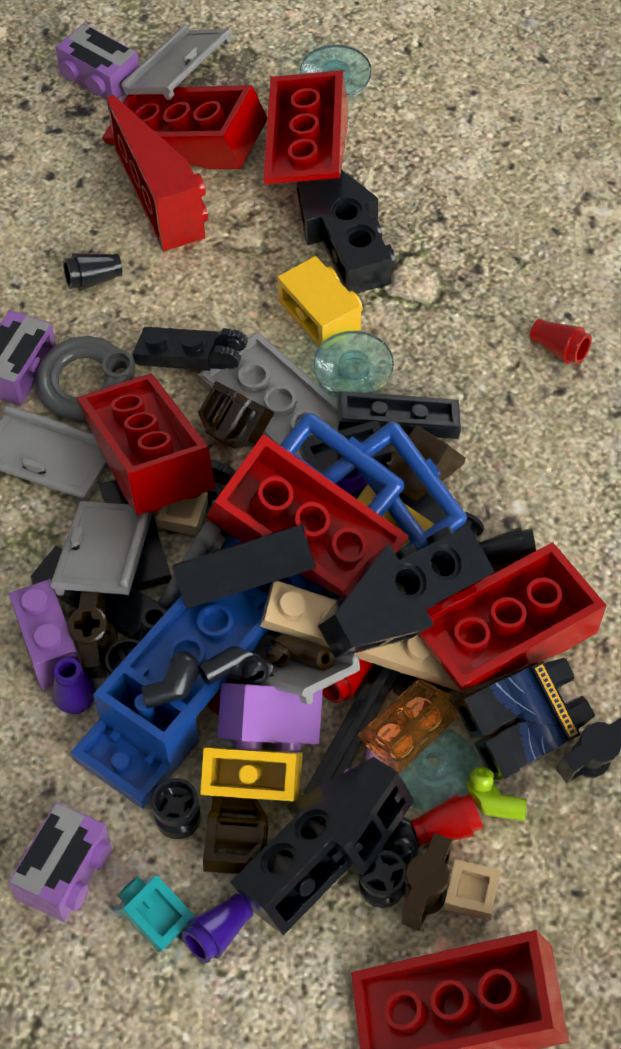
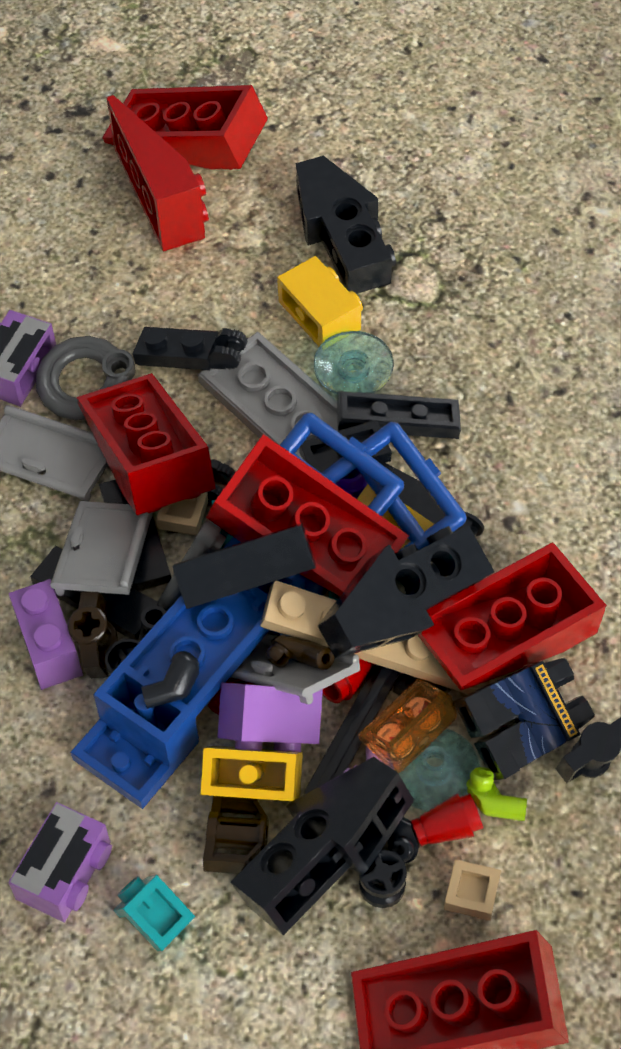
(72, 687): dark purple cone -> none
(91, 269): black cone -> none
(96, 61): brick -> none
(172, 798): black wheel -> none
(174, 61): light grey door -> none
(216, 928): dark purple cone -> none
(233, 417): dark brown piece -> none
(236, 663): black arm -> none
(306, 127): red slope -> none
(340, 57): clear light blue dish -> none
(426, 882): dark brown piece -> none
(441, 454): dark brown slope -> none
(509, 547): black cone -> none
(562, 340): red cone -> none

